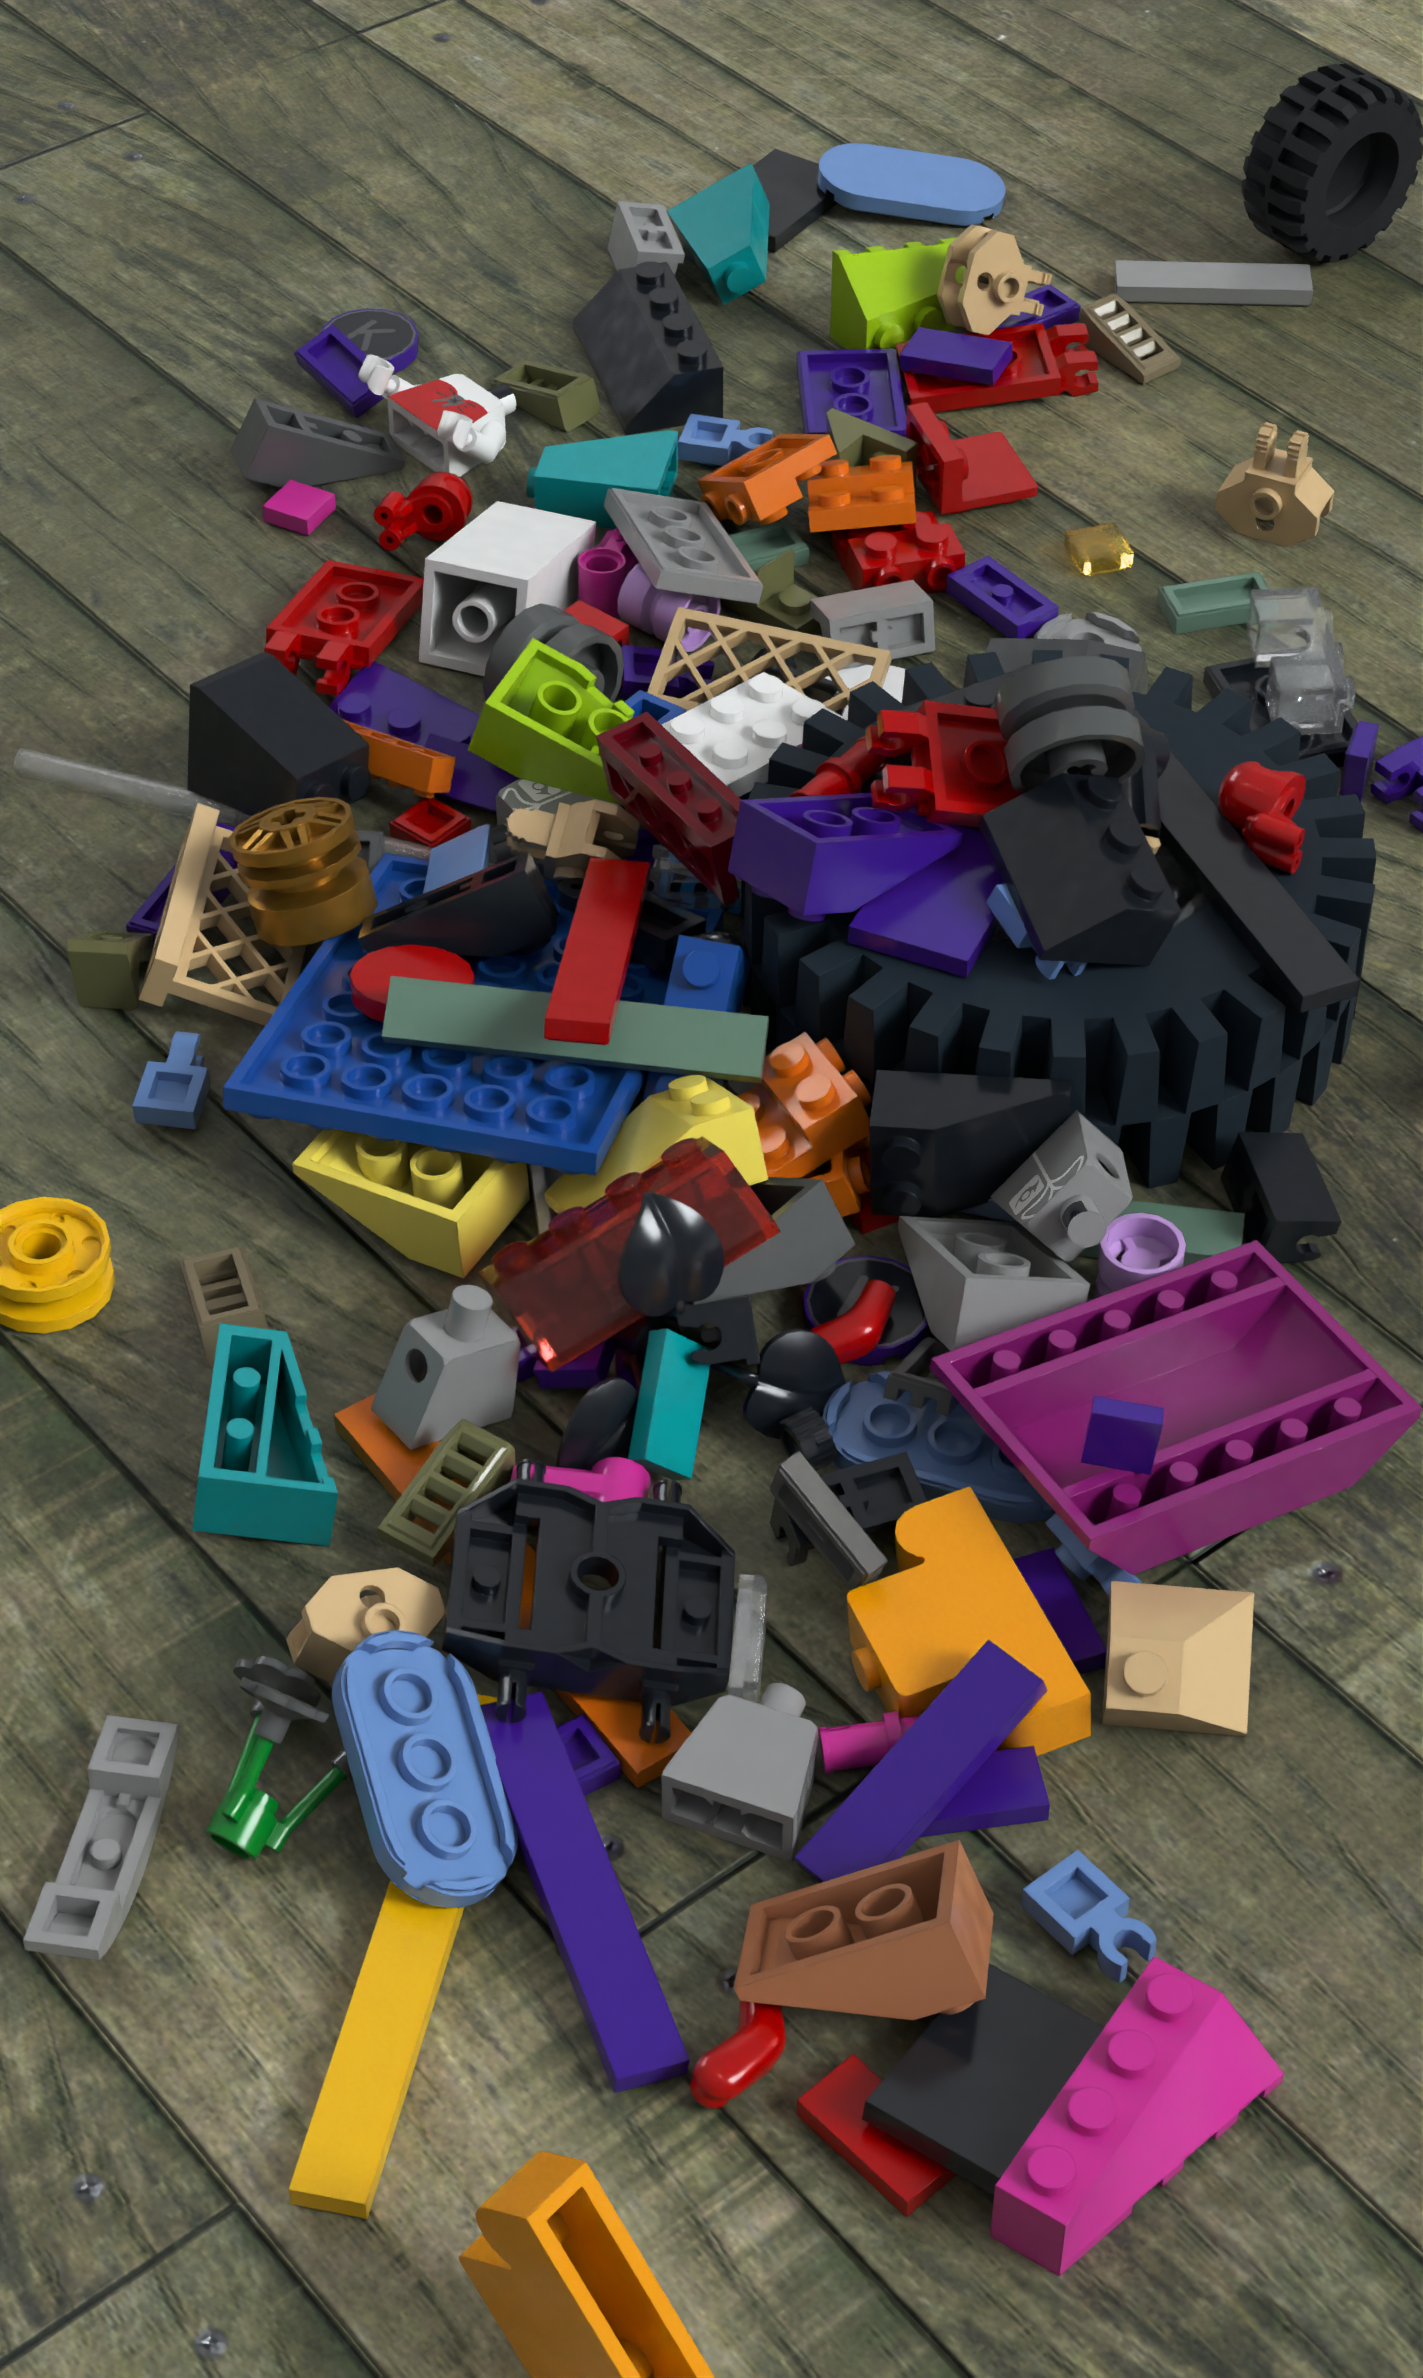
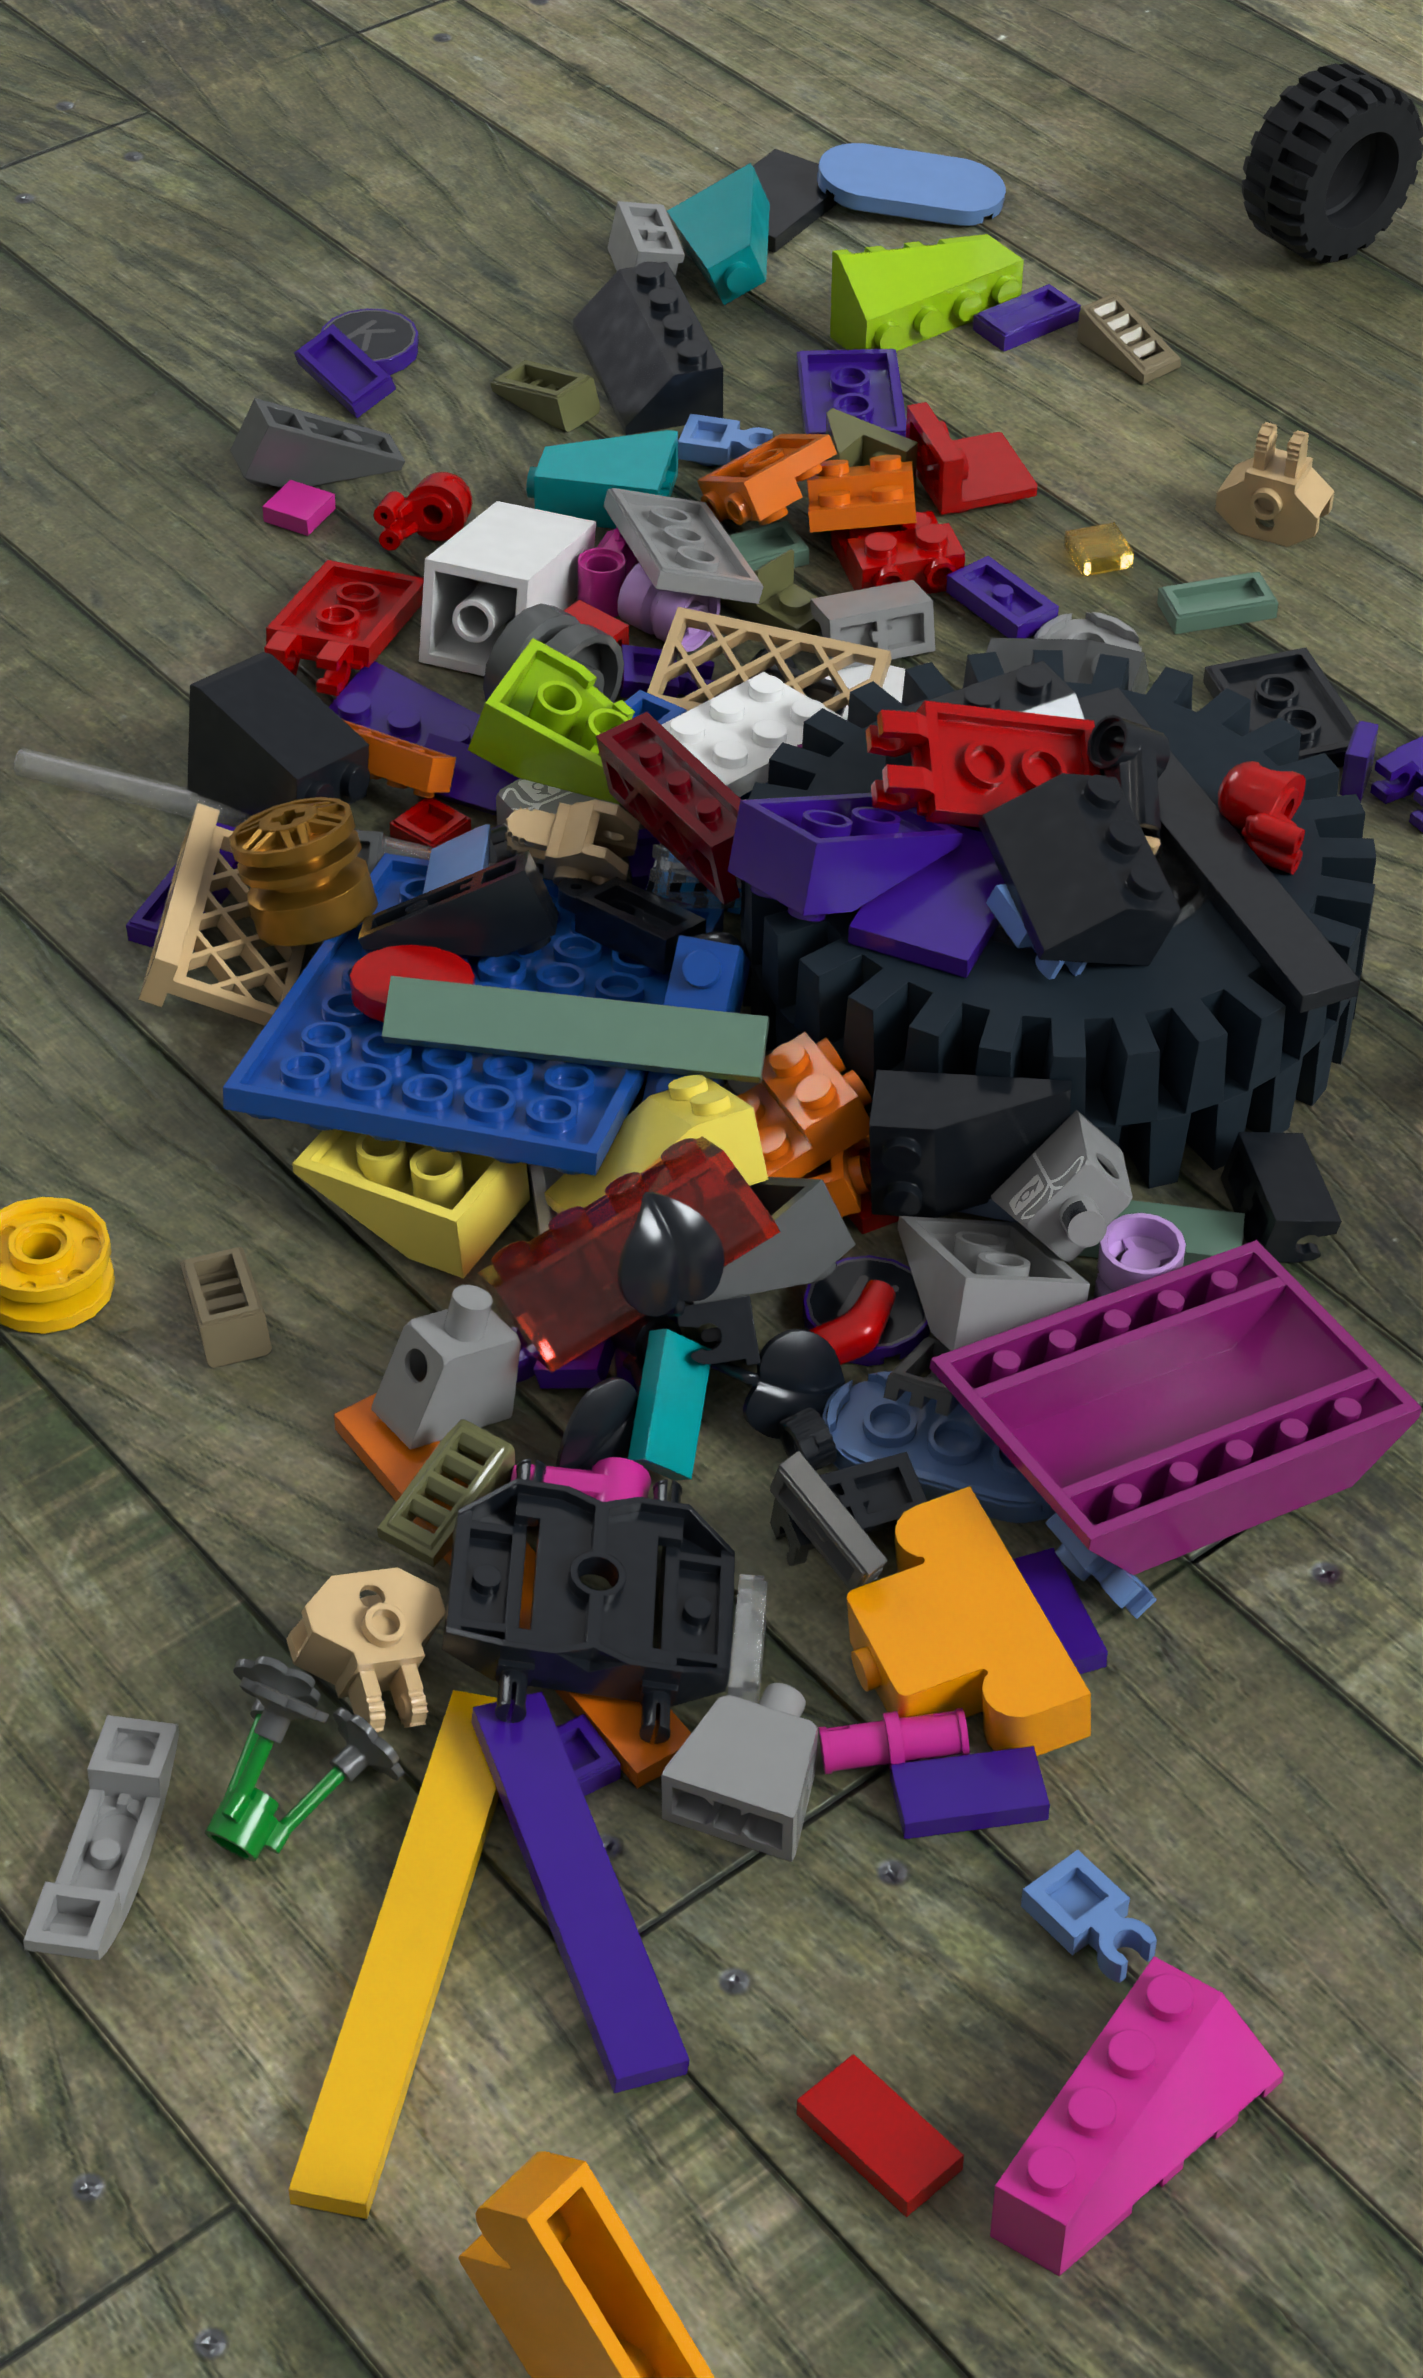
(108, 967): olive slope -> none
(174, 1090): medium blue plate -> none
(259, 1447): teal wedge -> none
(424, 1769): medium blue tile -> none
(445, 421): white torso -> none
(597, 952): red tile -> none
(742, 2057): red arm -> none
(844, 773): red pin -> none
(874, 1941): nougat slope -> none
(925, 1766): dark purple tile -> none
(956, 356): dark purple tile -> none
(982, 2078): black tile -> none
(991, 282): tan hinge -> none
(1037, 370): red tile -> none
(1069, 720): dark grey wheel -> none
(1122, 1435): dark purple tile -> none
(1178, 1658): tan slope -> none
(1213, 283): light grey tile -> none
(1306, 666): clear arch -> none

